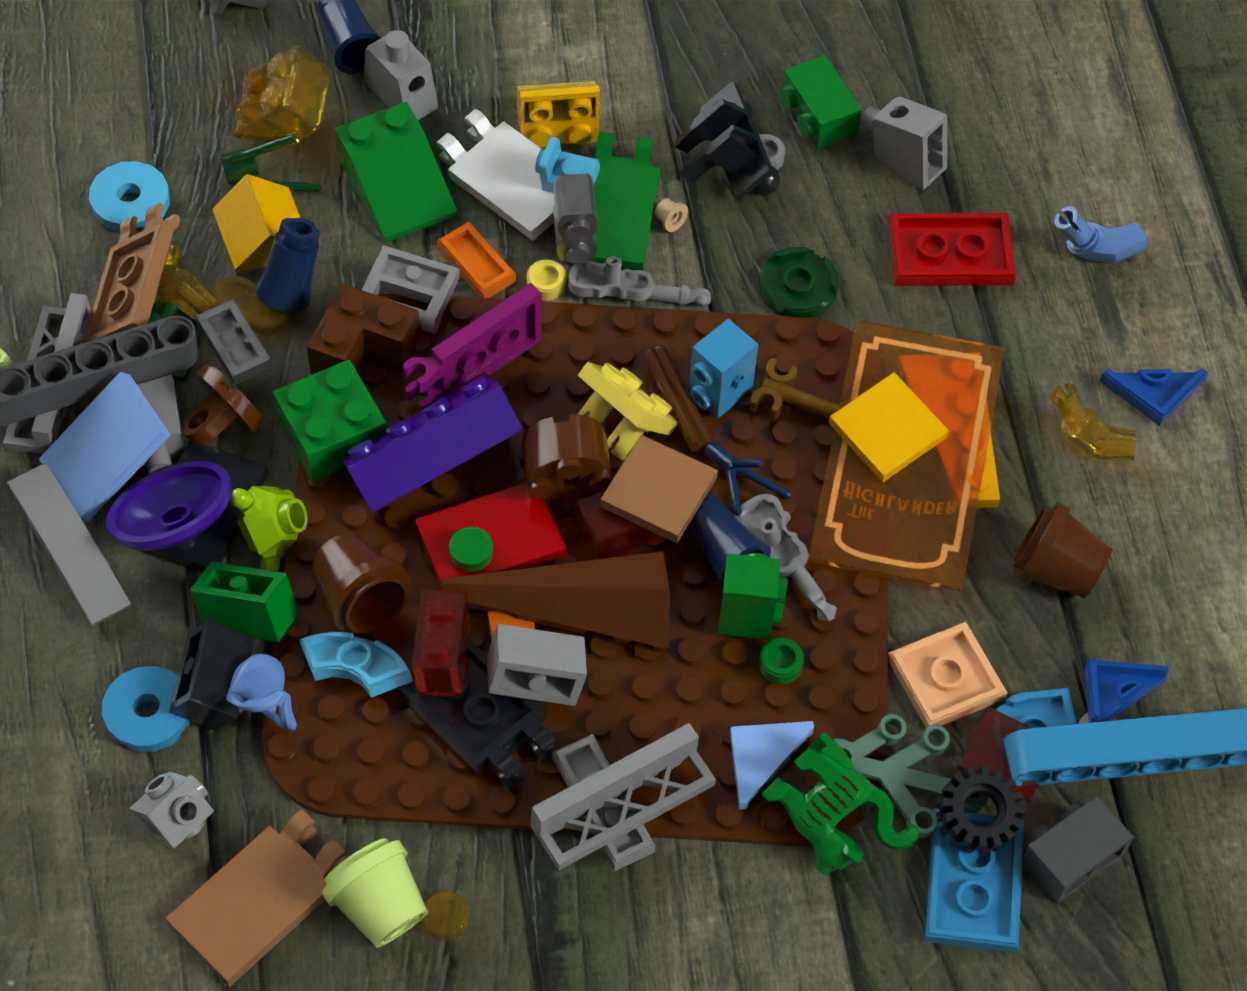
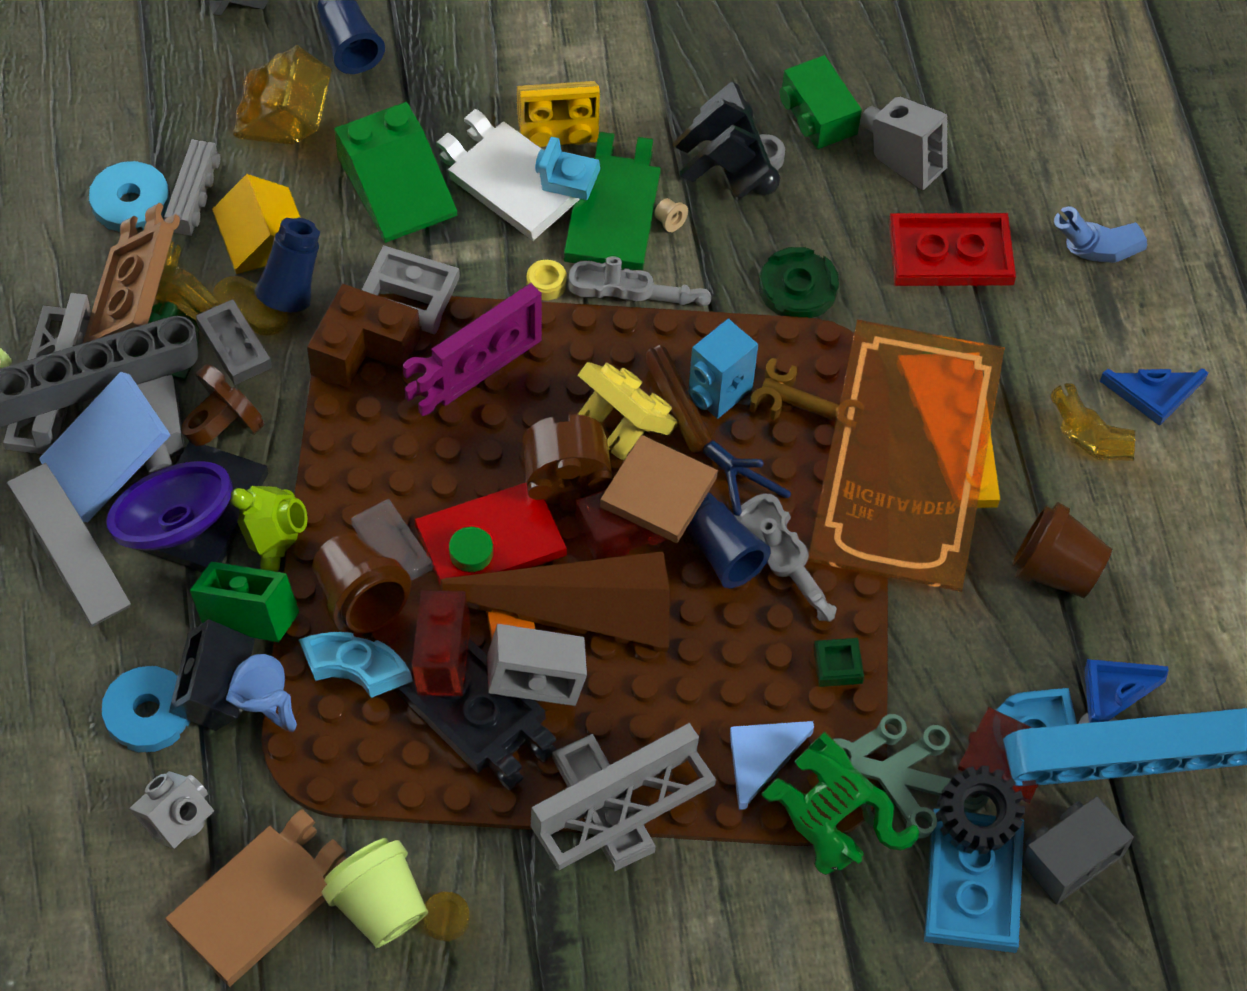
(192, 185): none -> light grey piece
(244, 161): dark green plant -> none
(327, 417): green brick -> none
(390, 535): none -> clear tile
(395, 67): light grey torso -> none
(432, 441): dark purple wedge -> none
(476, 261): orange tile -> none
(575, 217): flat silver brick -> none
(751, 596): green brick -> none
(781, 660): green tile -> none
(838, 662): none -> dark green tile
(888, 427): yellow tile -> none
(947, 676): light nougat tile -> none

